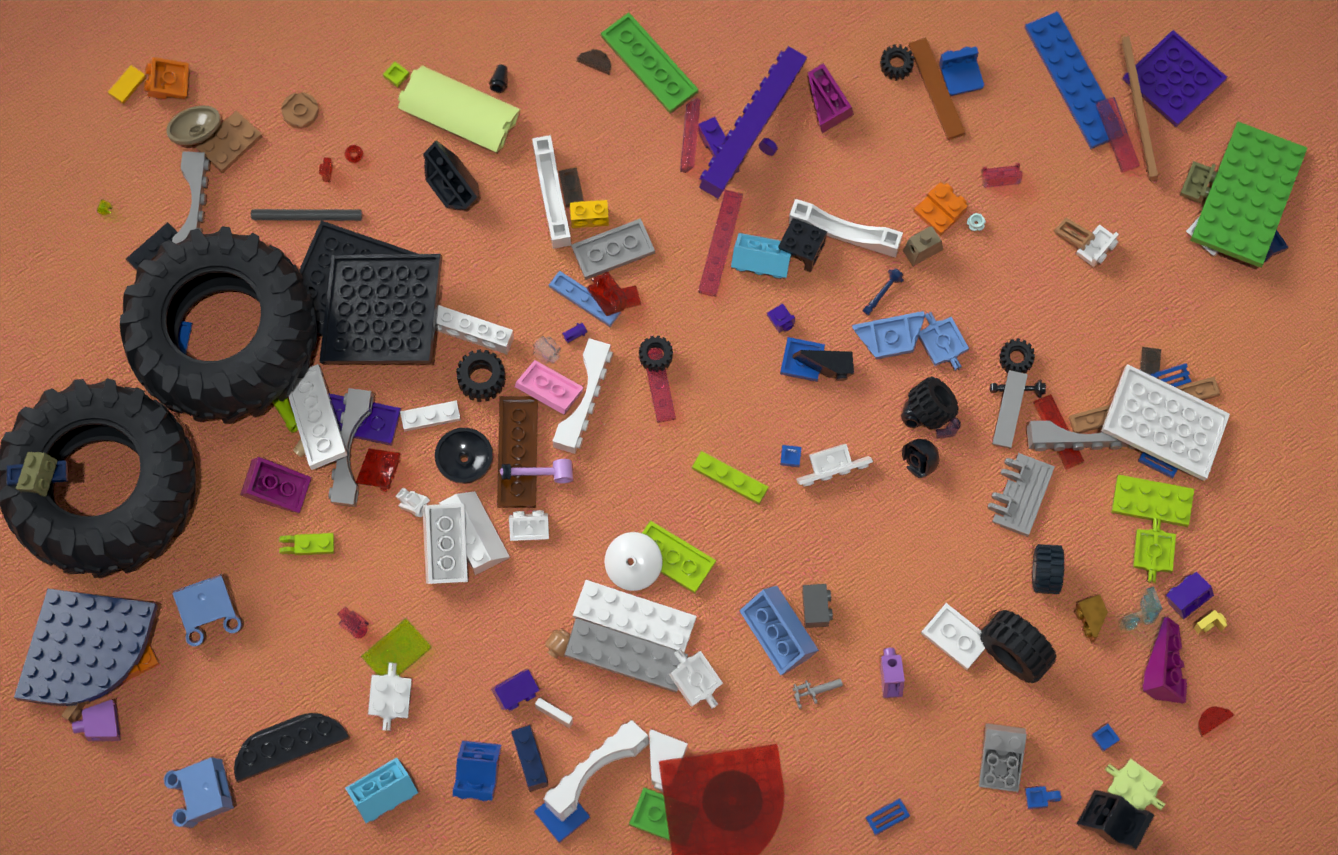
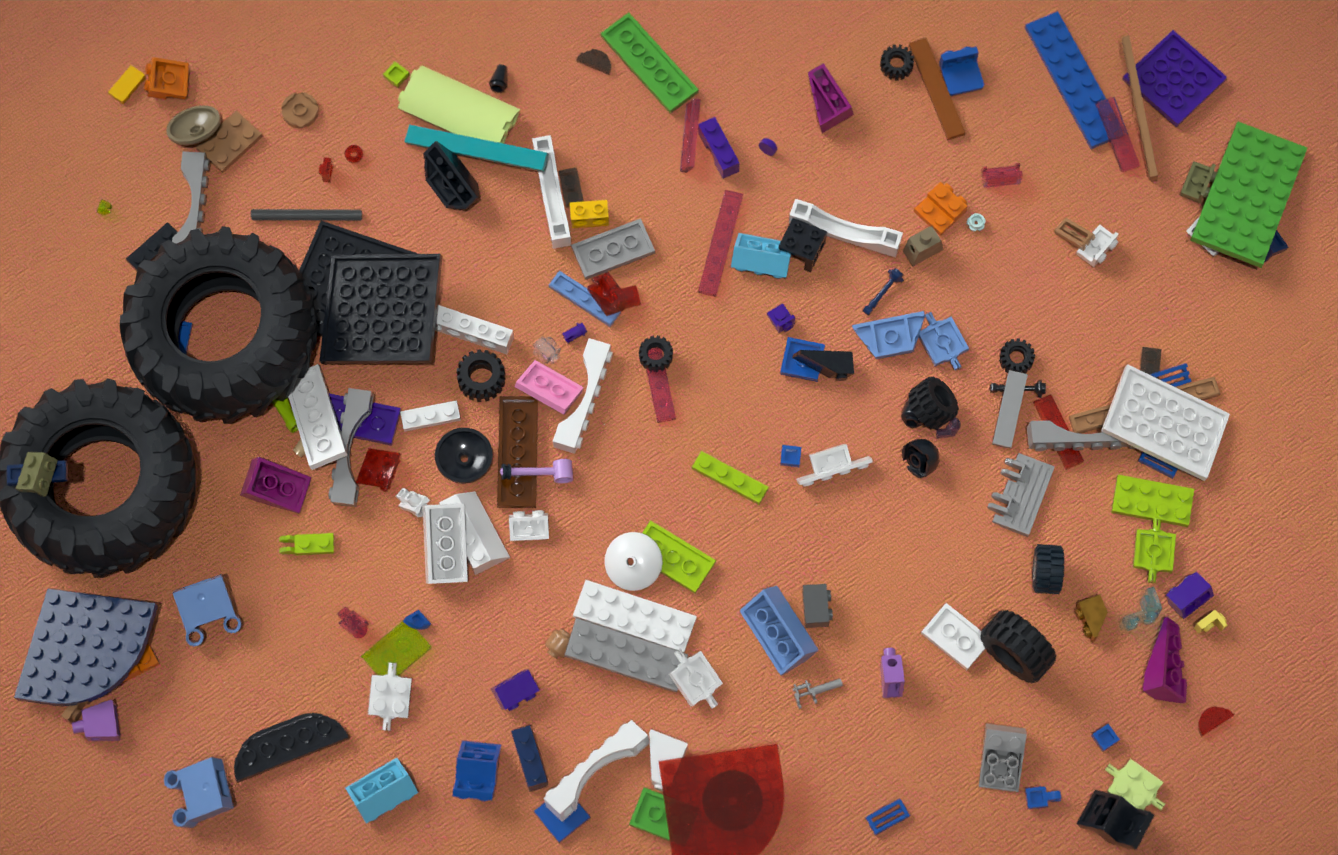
(417, 621): none -> blue tile
(478, 148): none -> teal tile
(554, 712): white tile -> none
(752, 123): dark purple brick -> none

